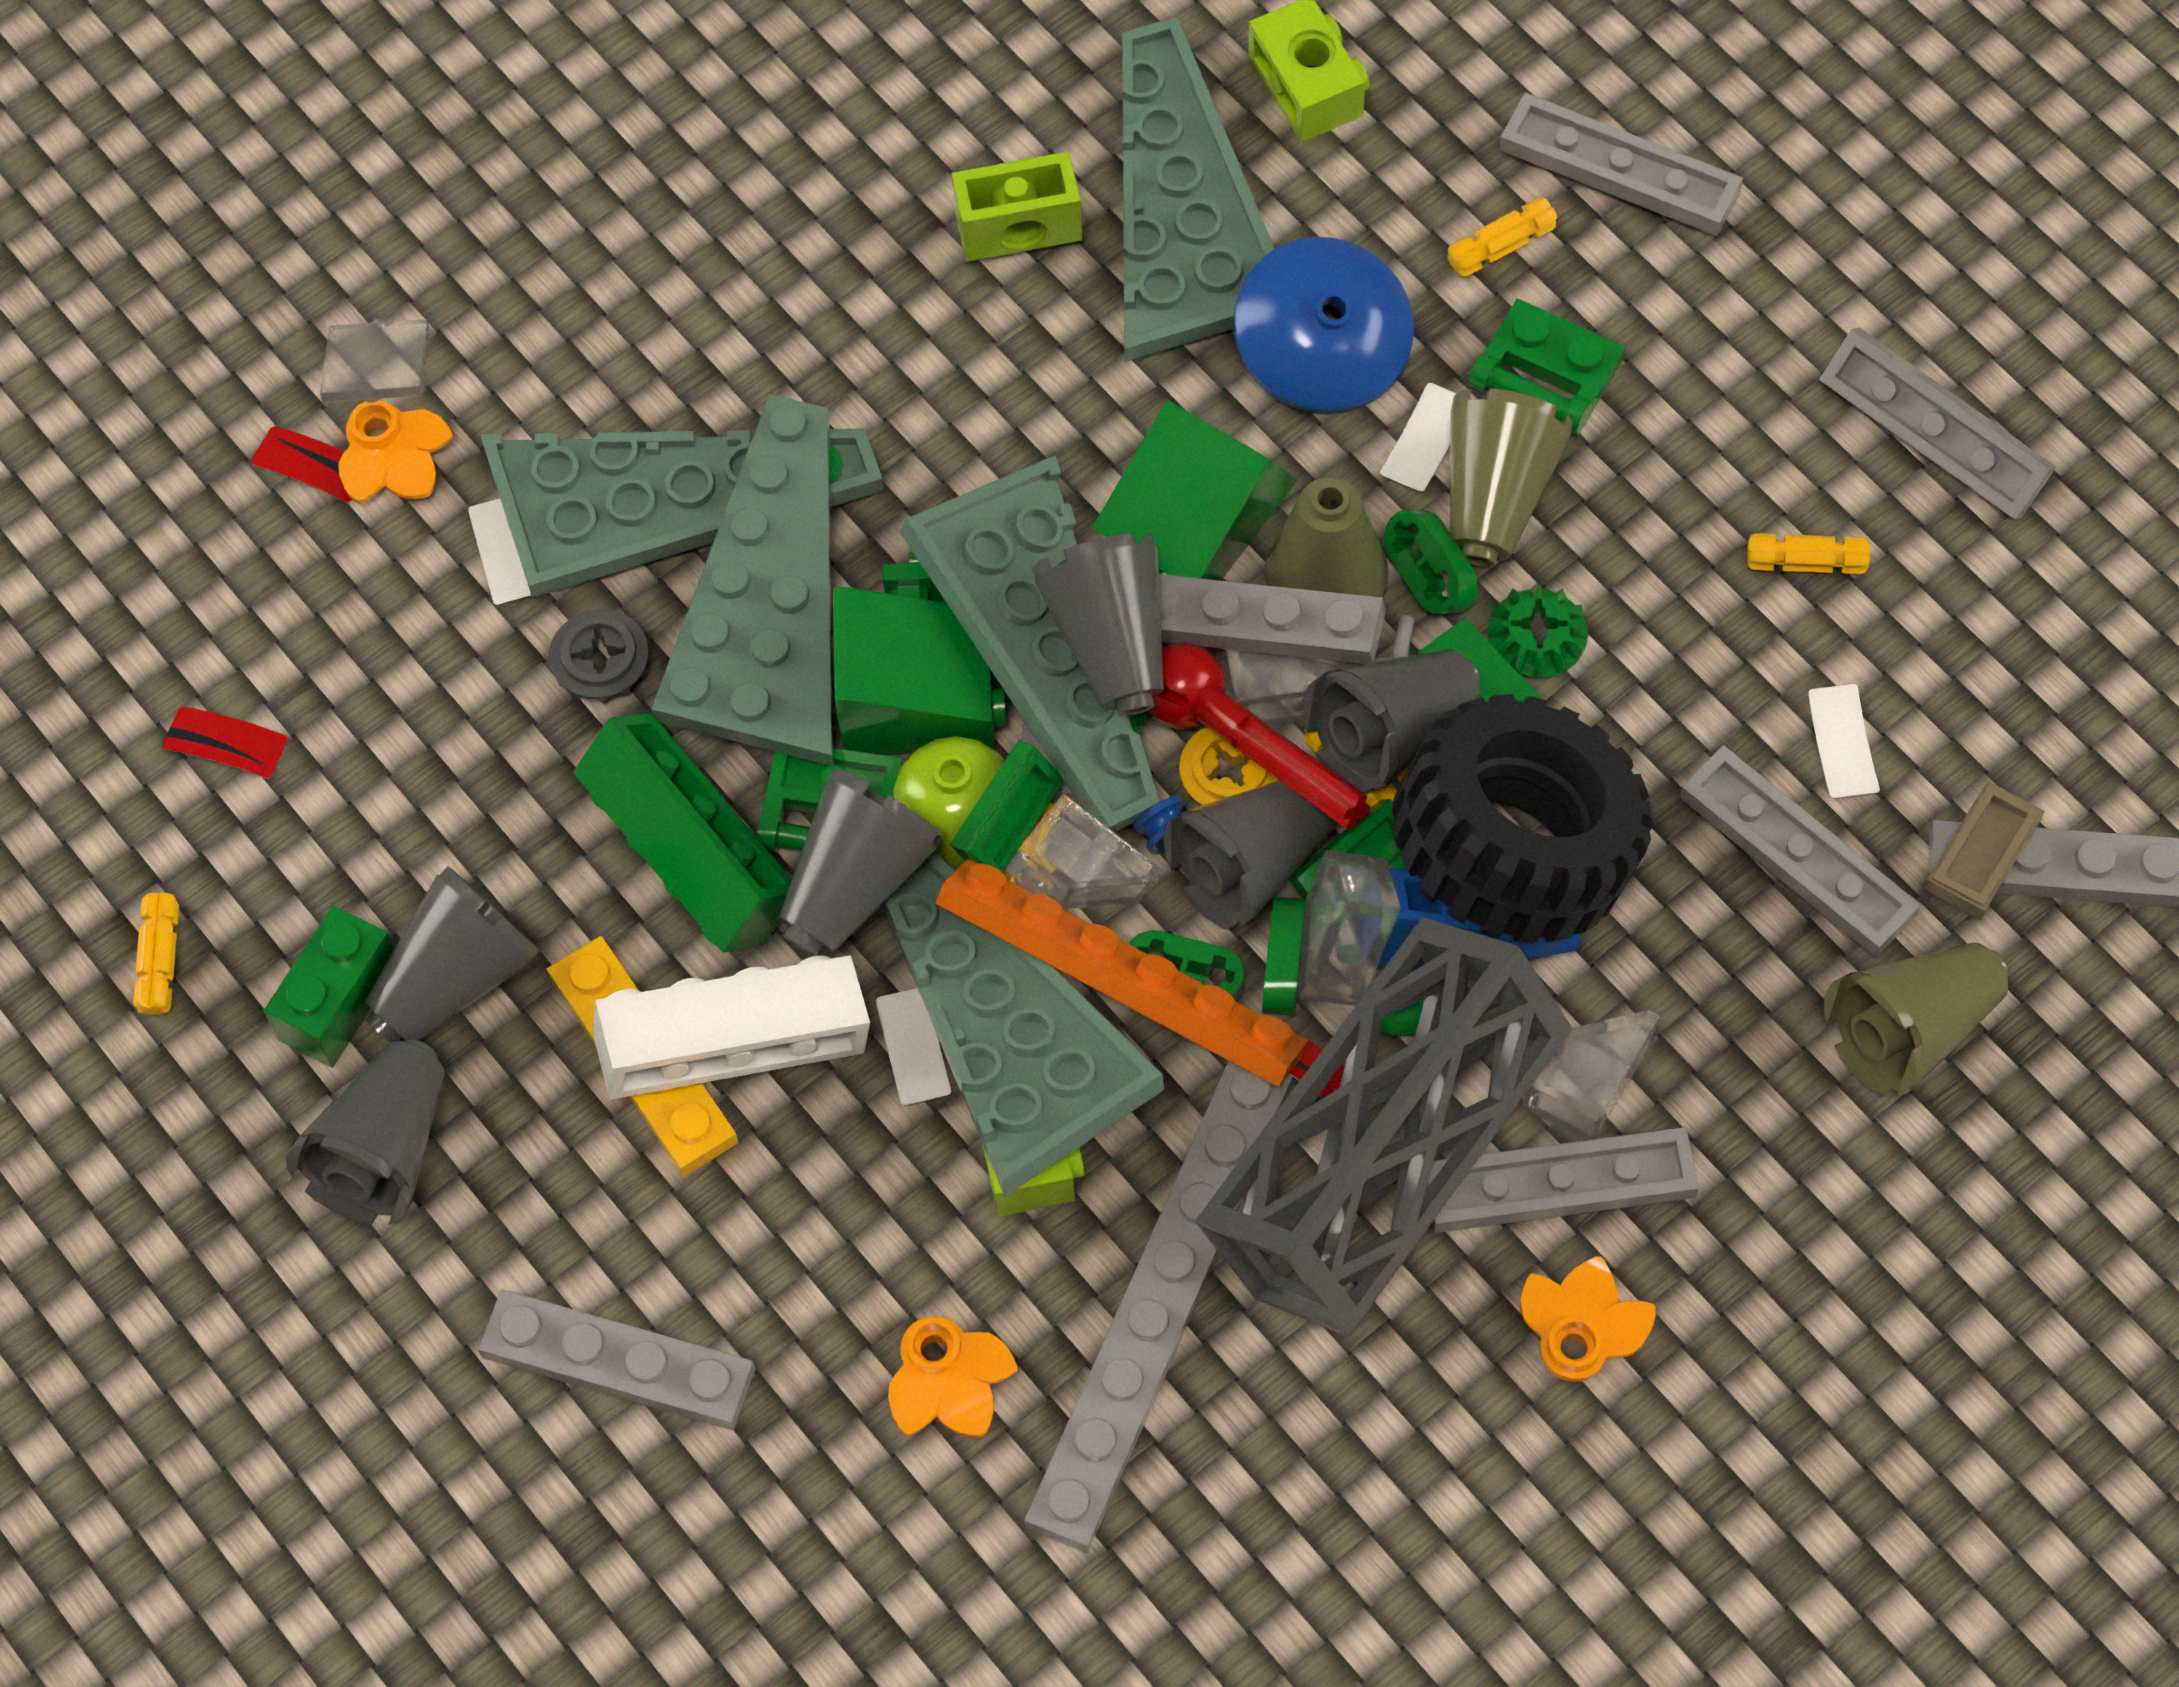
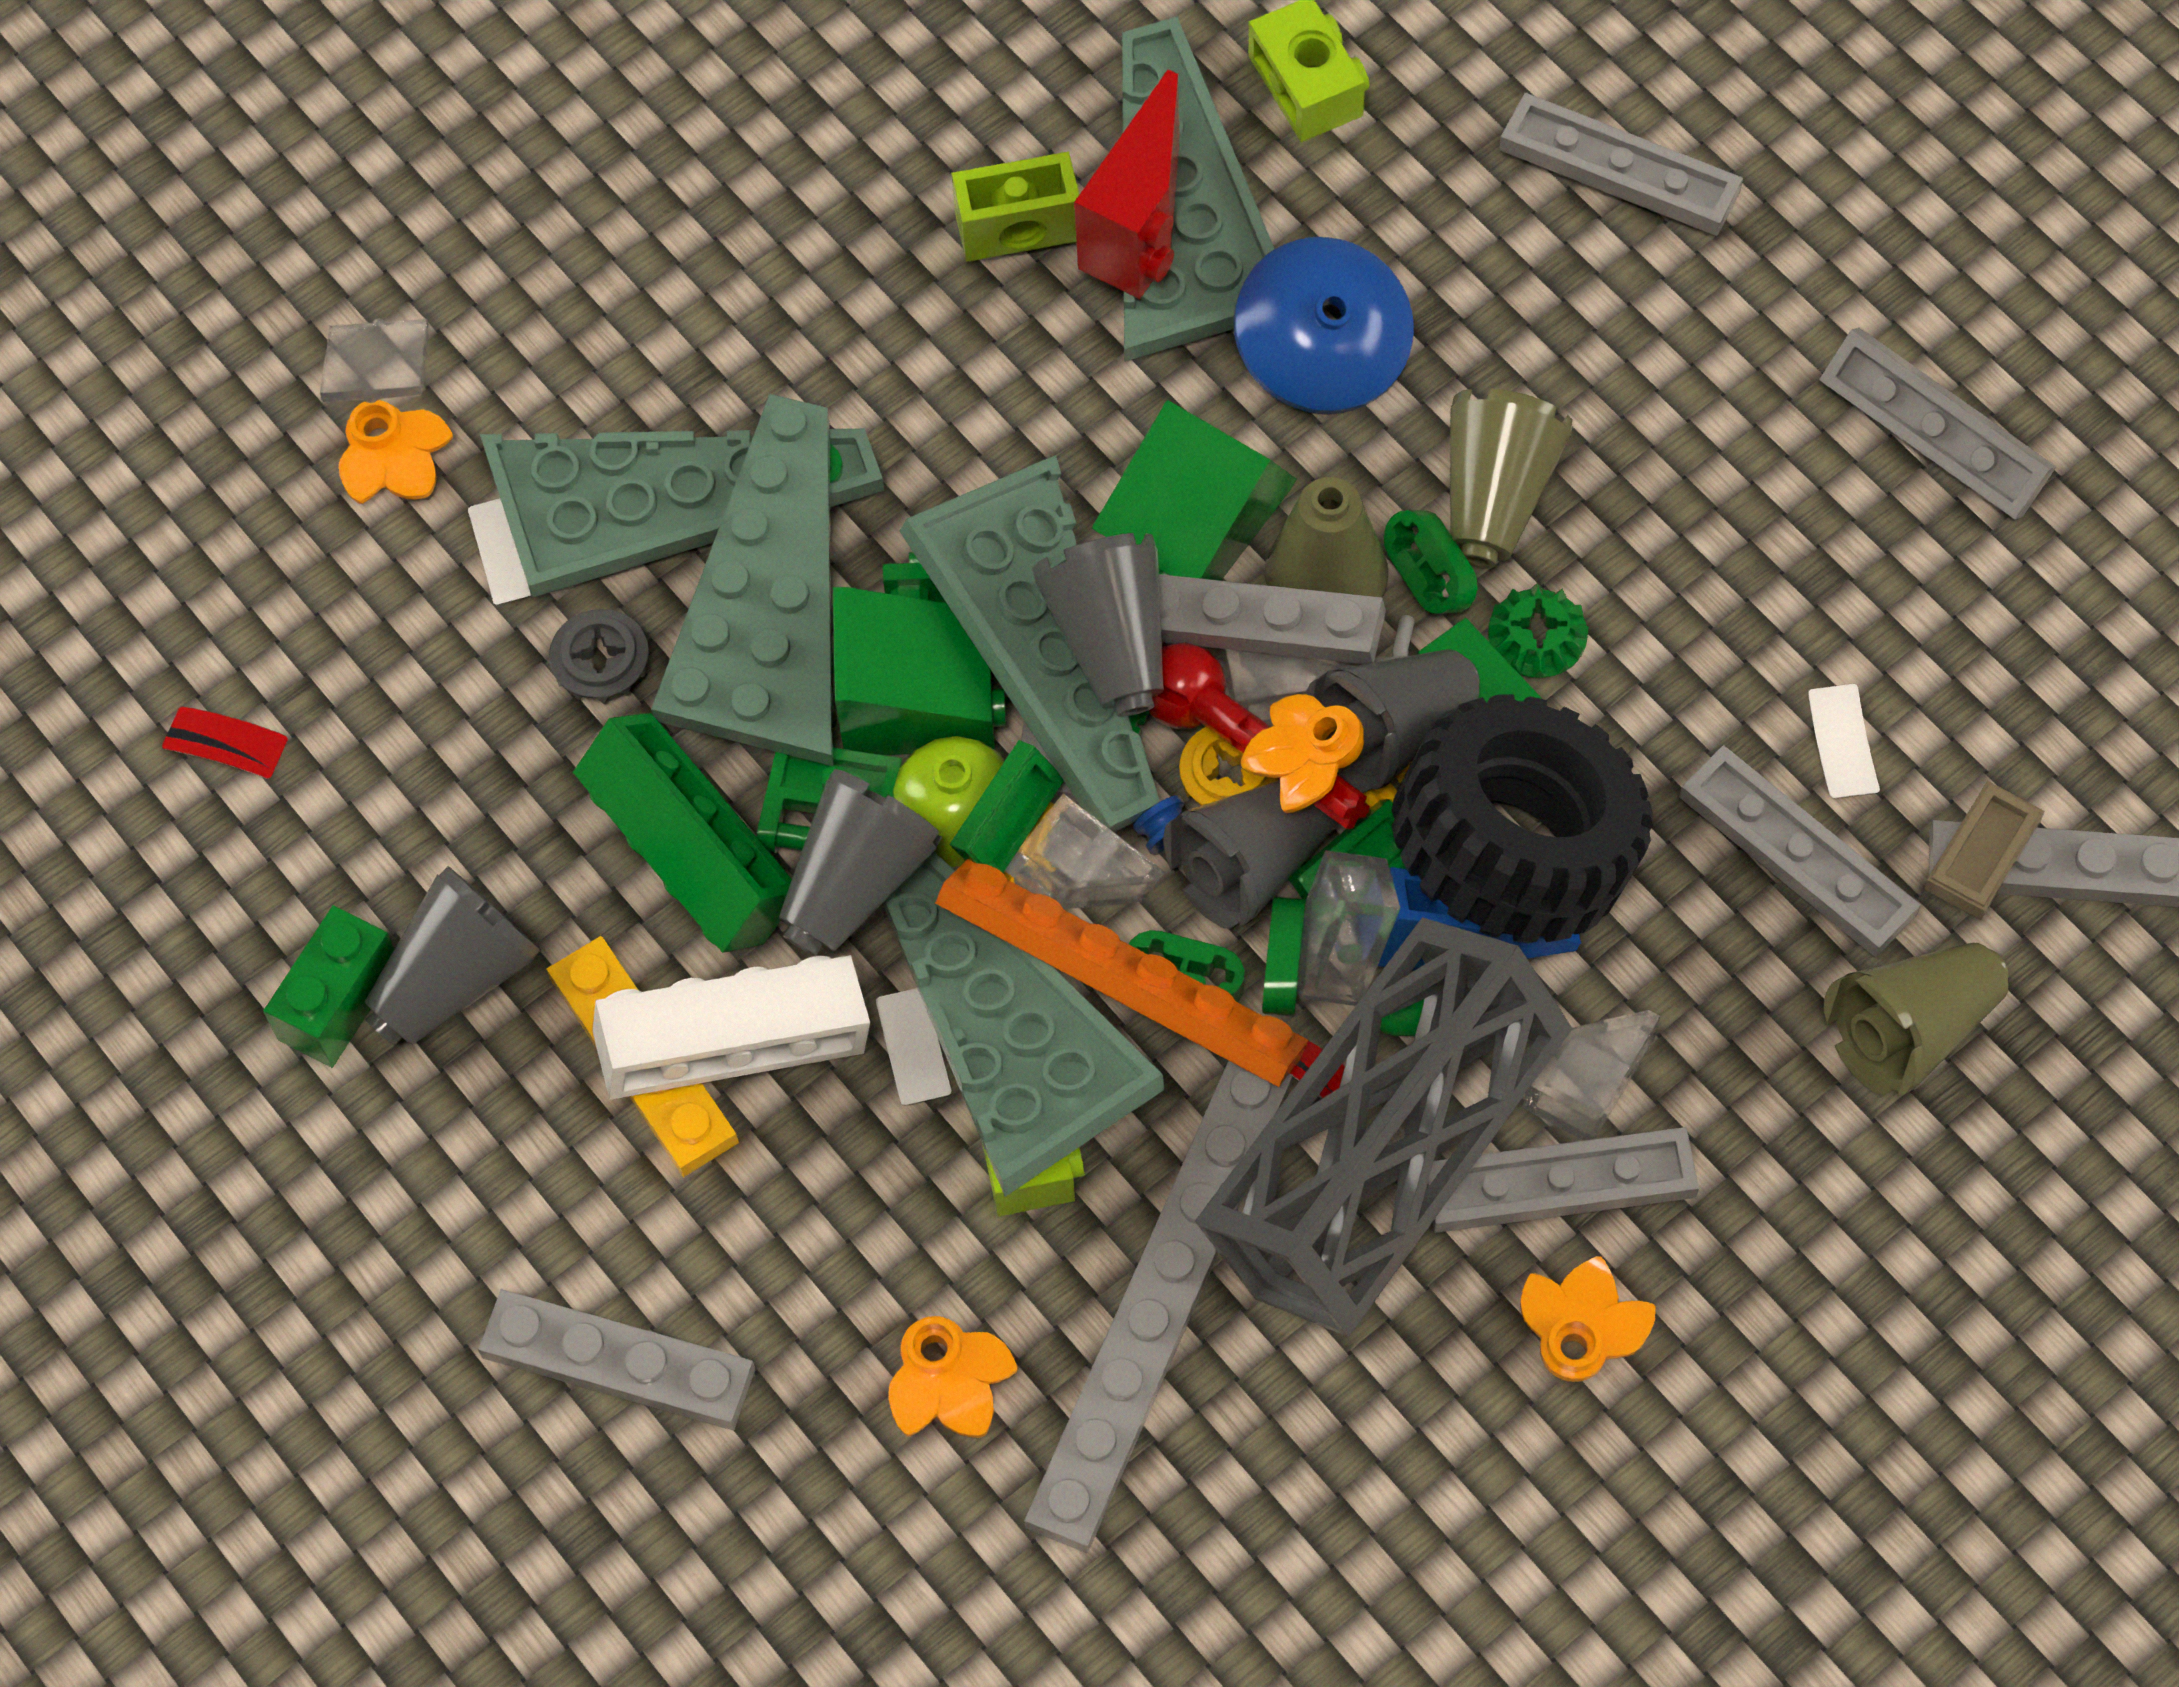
(156, 954): yellow axle -> none
(302, 460): red sticker -> none
(373, 1136): dark grey cone -> none
(1130, 200): none -> red slope
(1298, 748): none -> light orange plate
(1422, 441): white sticker -> none
(1502, 236): yellow axle -> none
(1553, 353): green plate -> none
(1808, 553): yellow axle -> none

